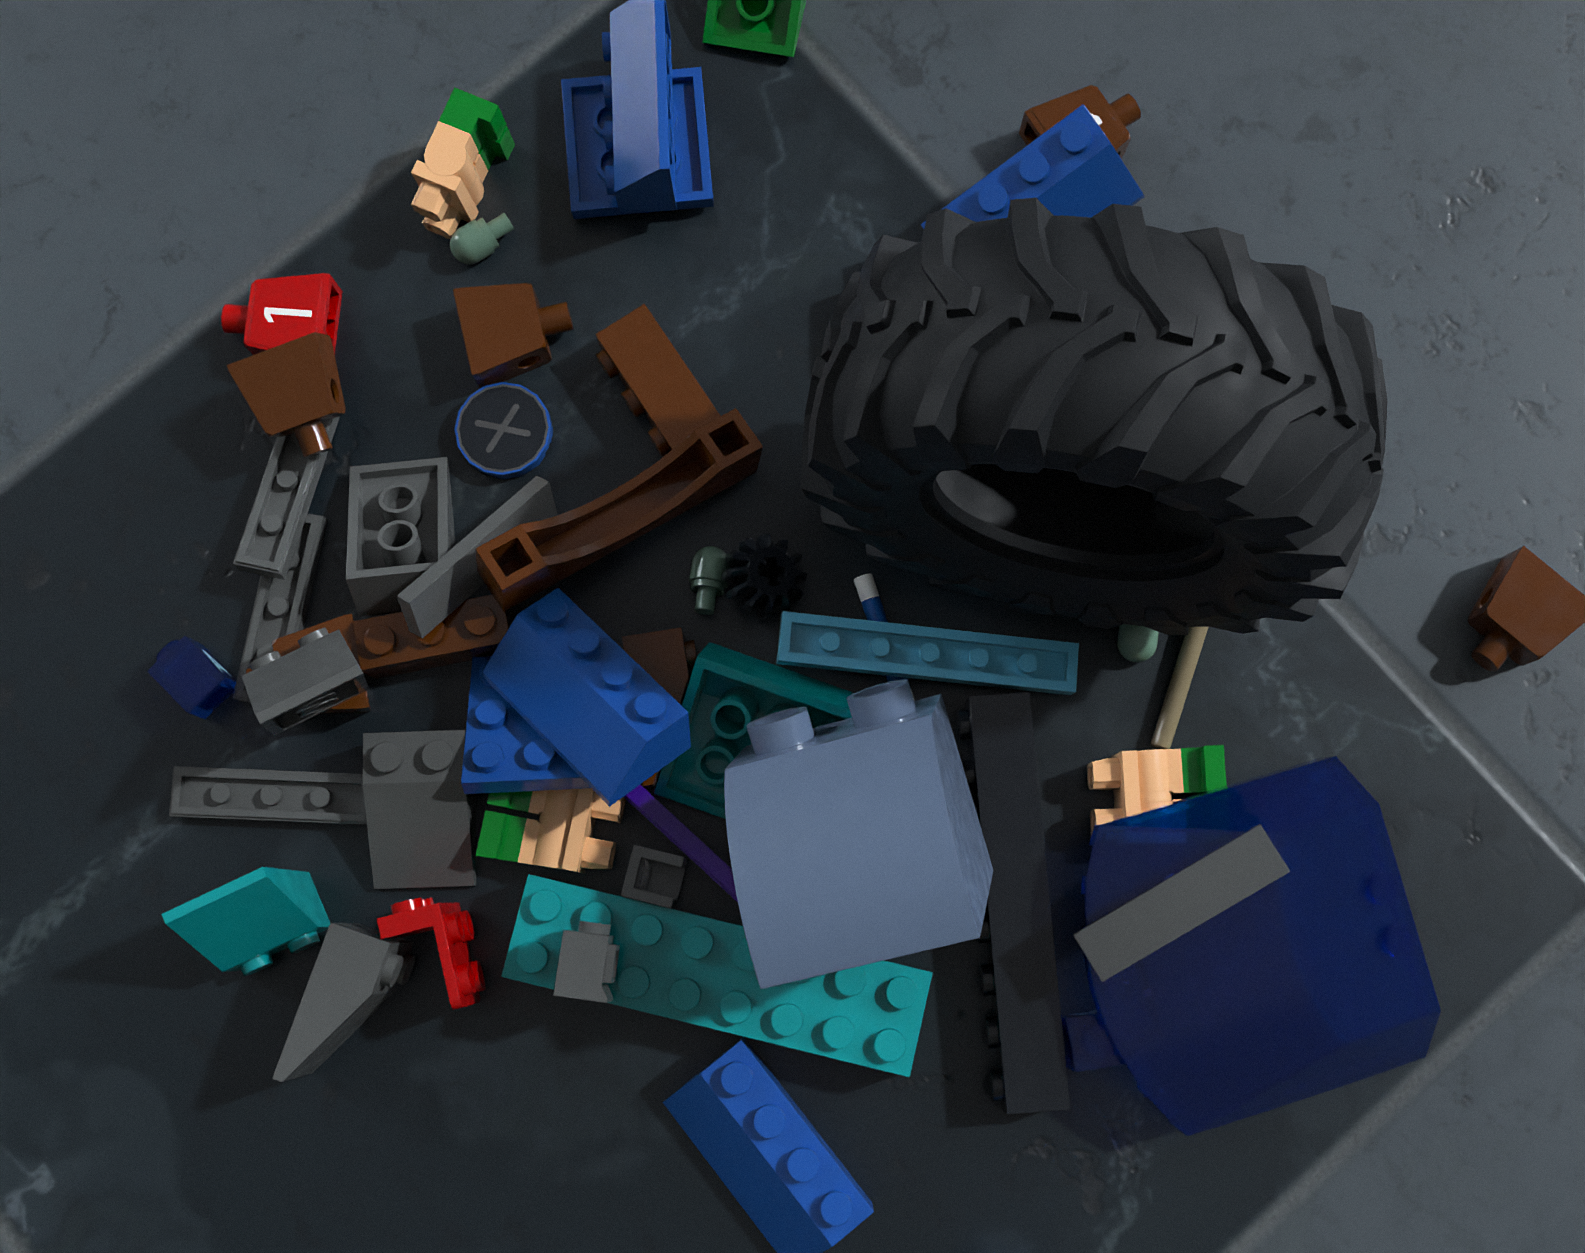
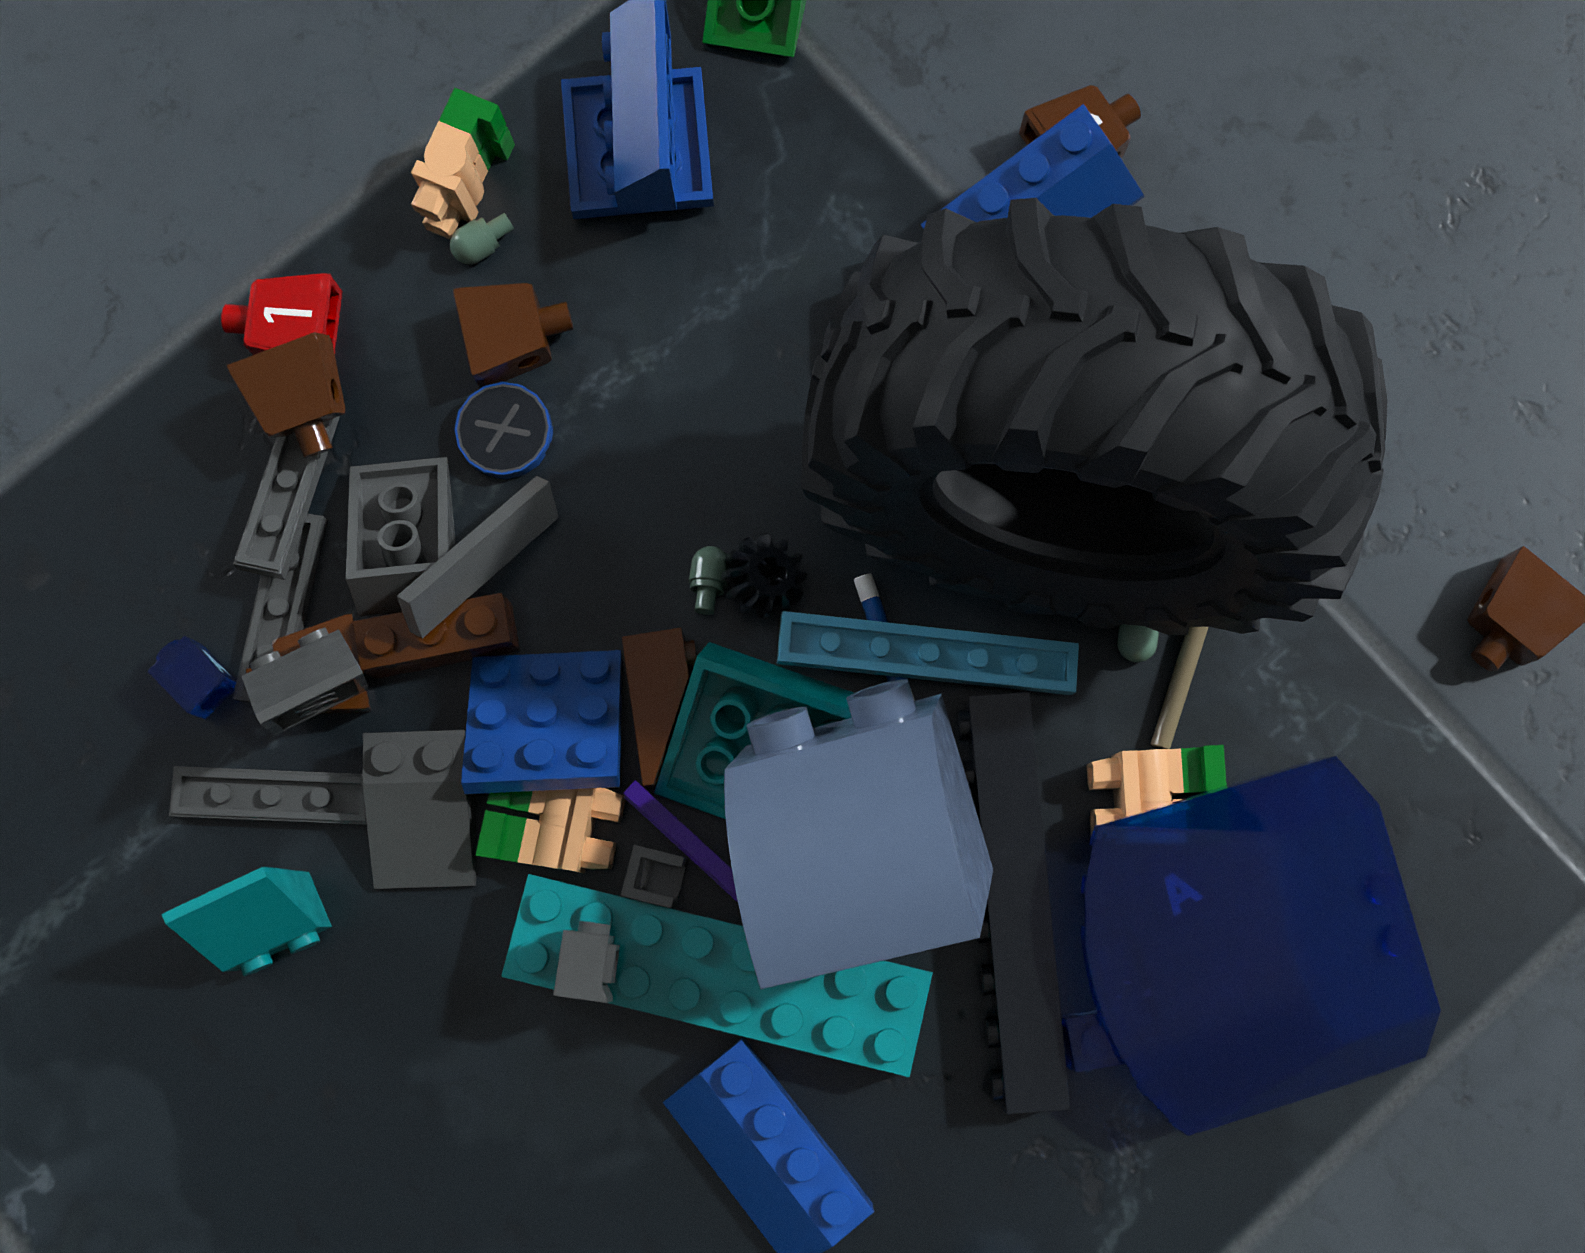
(346, 986): dark grey slope -> none
(452, 932): red bracket -> none
(552, 549): reddish brown arch -> none
(587, 697): blue slope -> none
(654, 378): reddish brown brick -> none
(1181, 902): dark grey tile -> none

